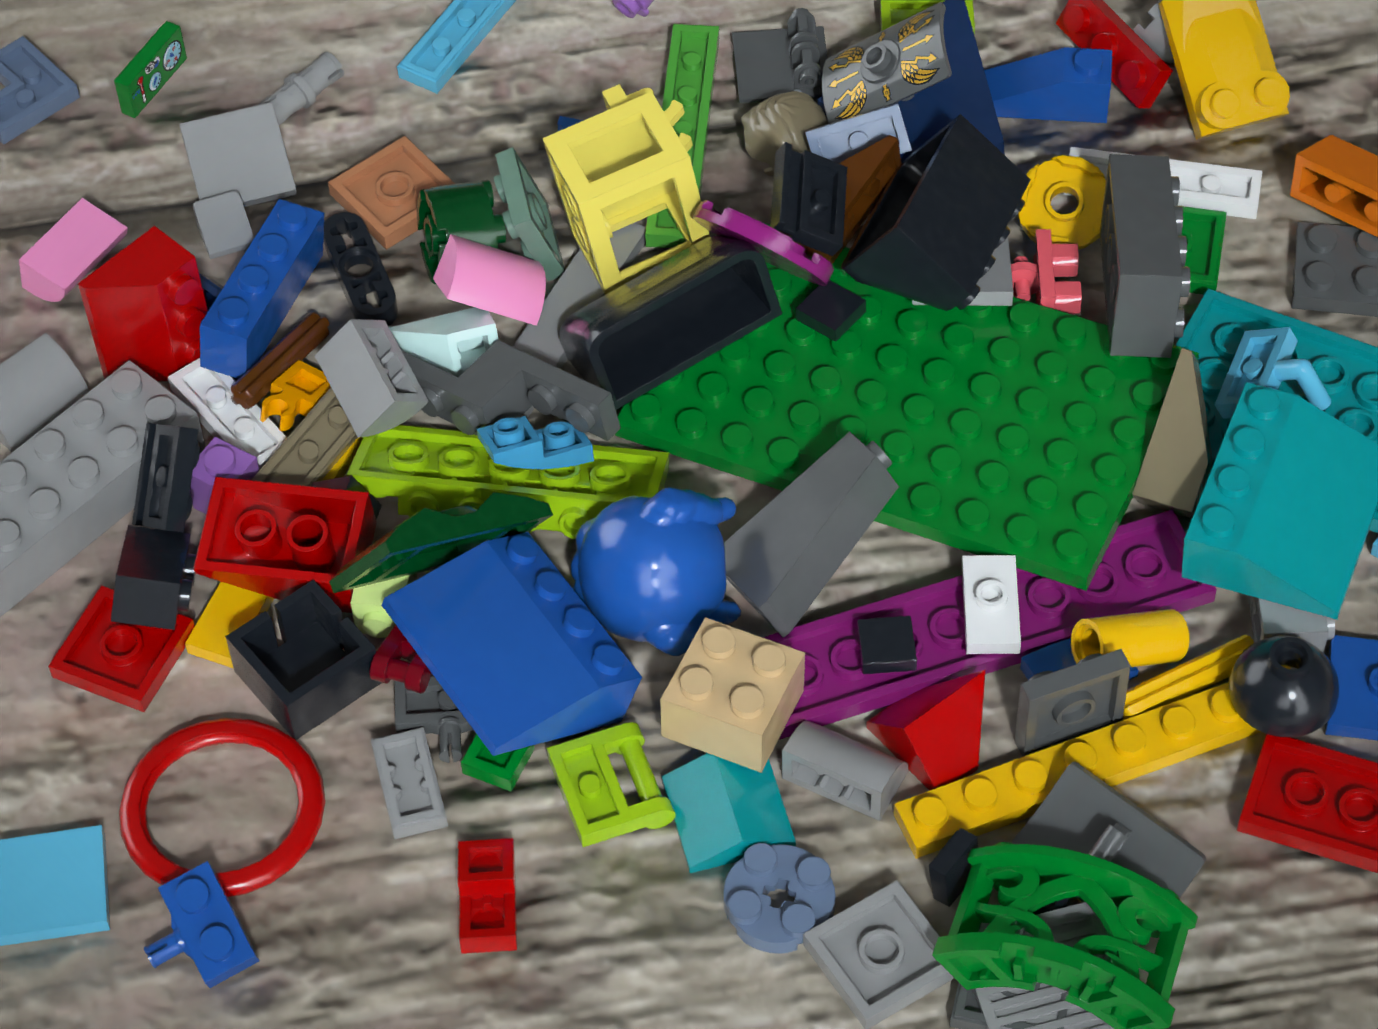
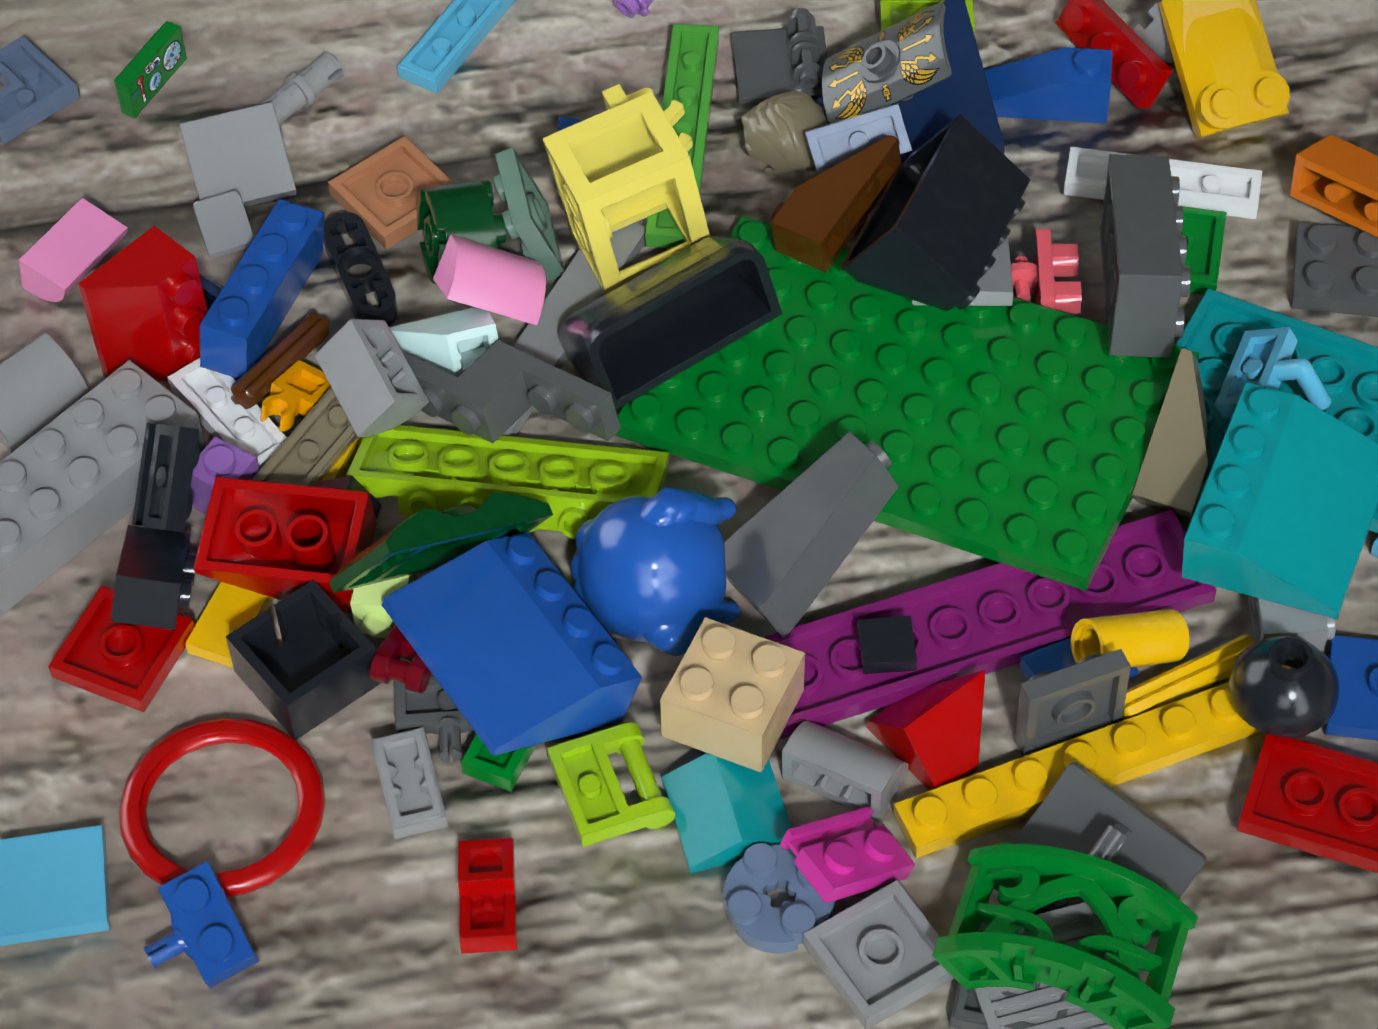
(518, 445): dark azure slope -> none
(771, 244): magenta tile -> none
(809, 199): black plate -> none
(831, 310): black tile -> none
(847, 854): none -> dark pink plate
(950, 867): black tile -> none
(991, 604): white plate -> none
(1059, 176): yellow tile -> none

